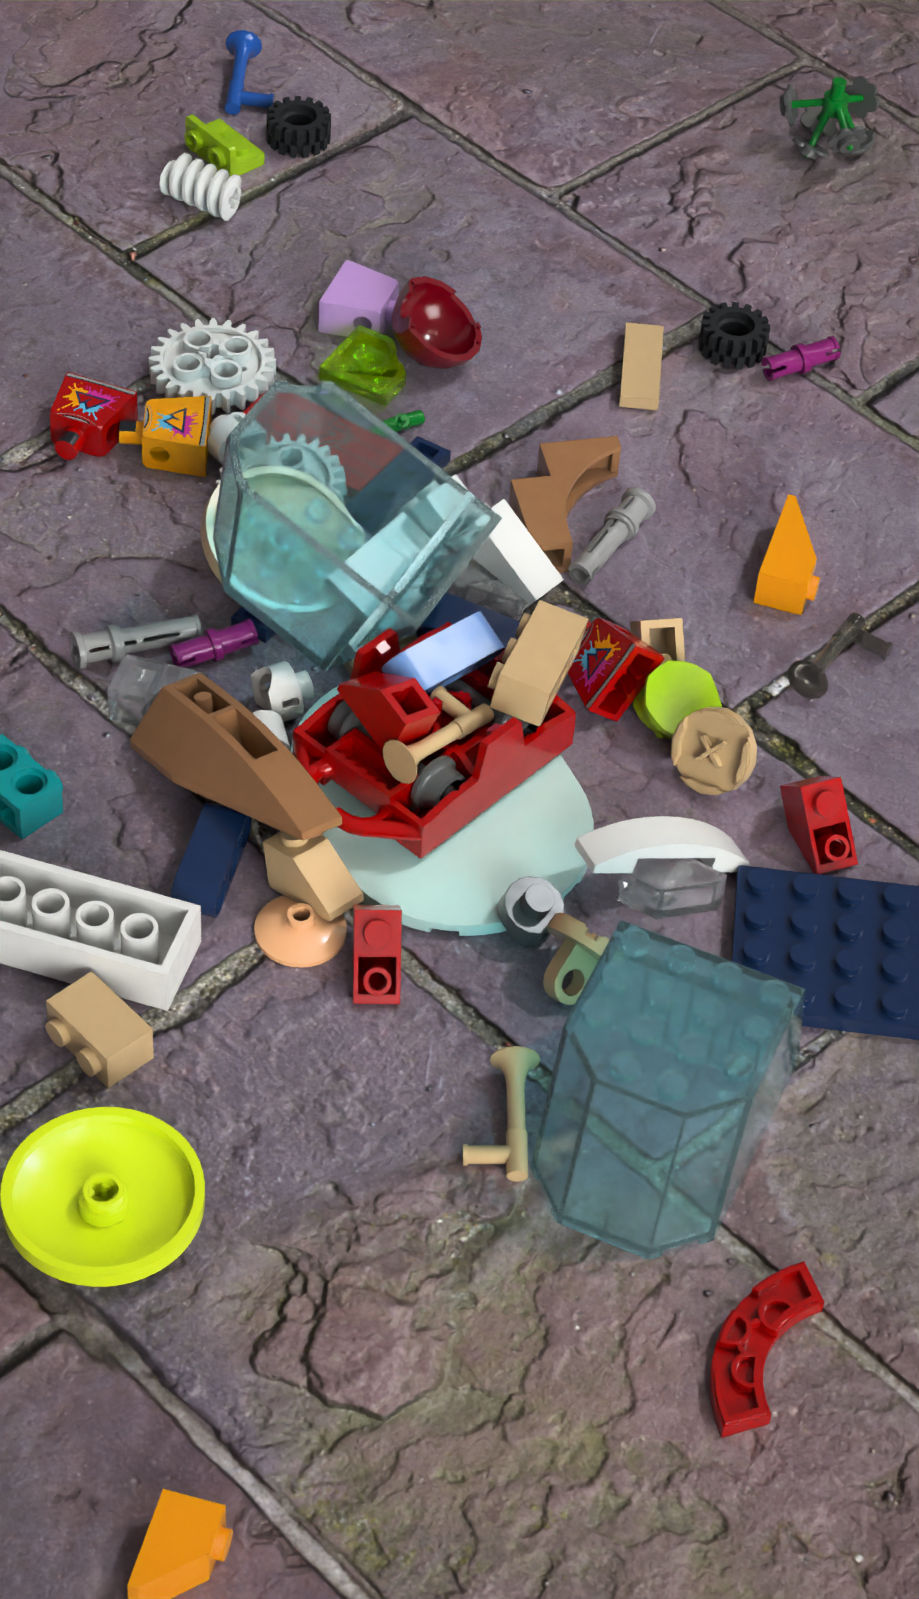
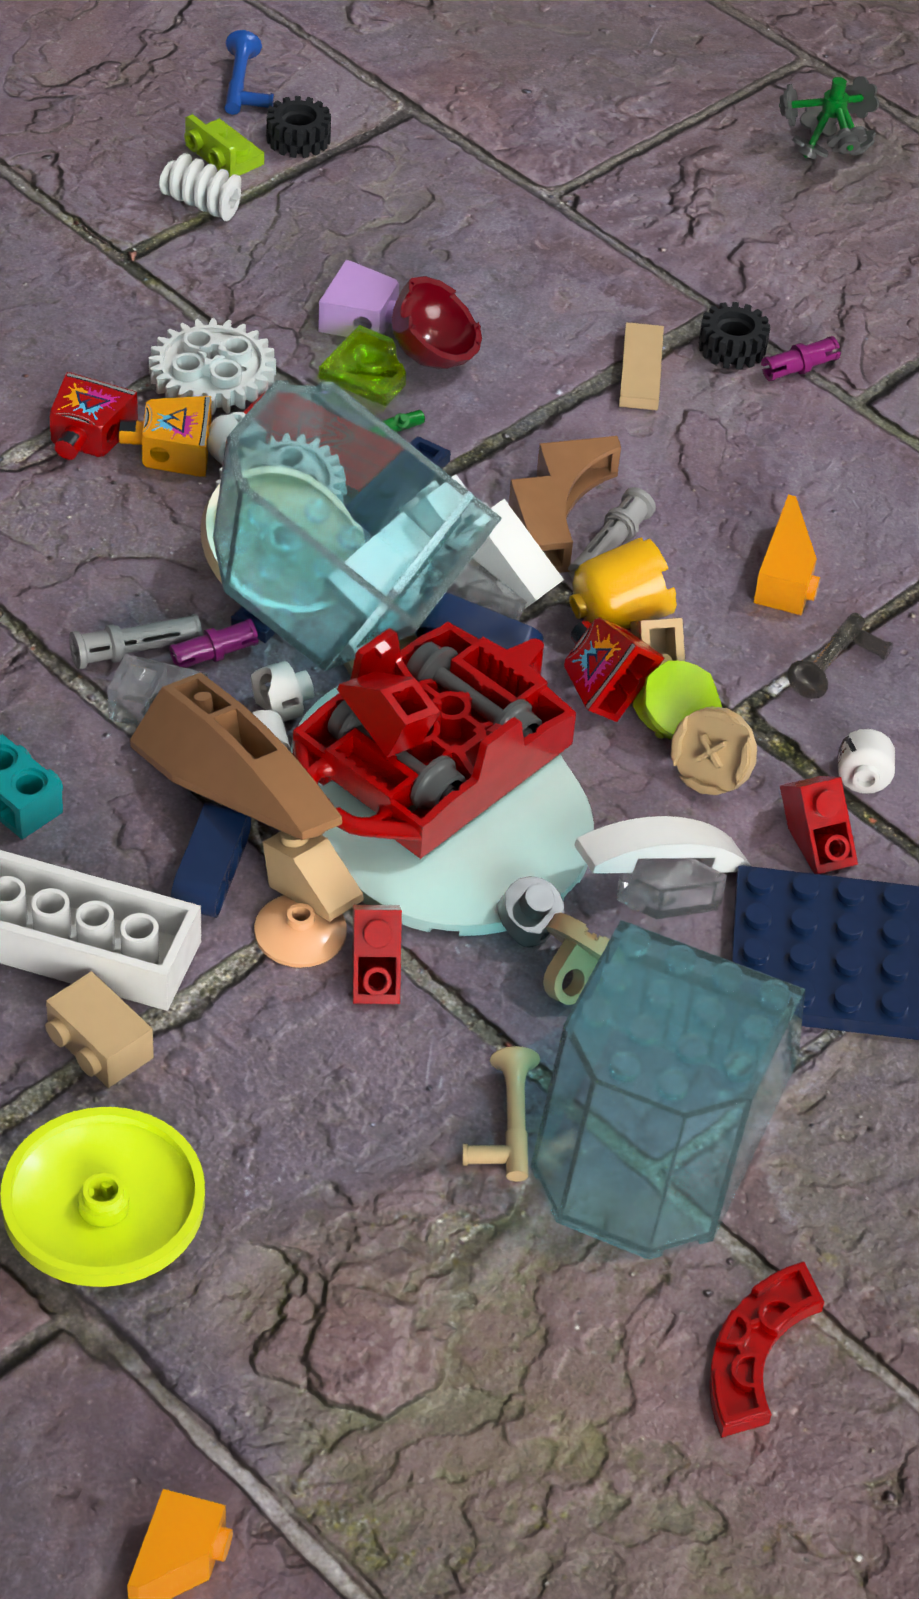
(403, 758): tan piece -> none
(448, 654): beam -> none
(536, 662): tan brick -> none
(623, 585): none -> yellow cylinder
(866, 761): none -> white head

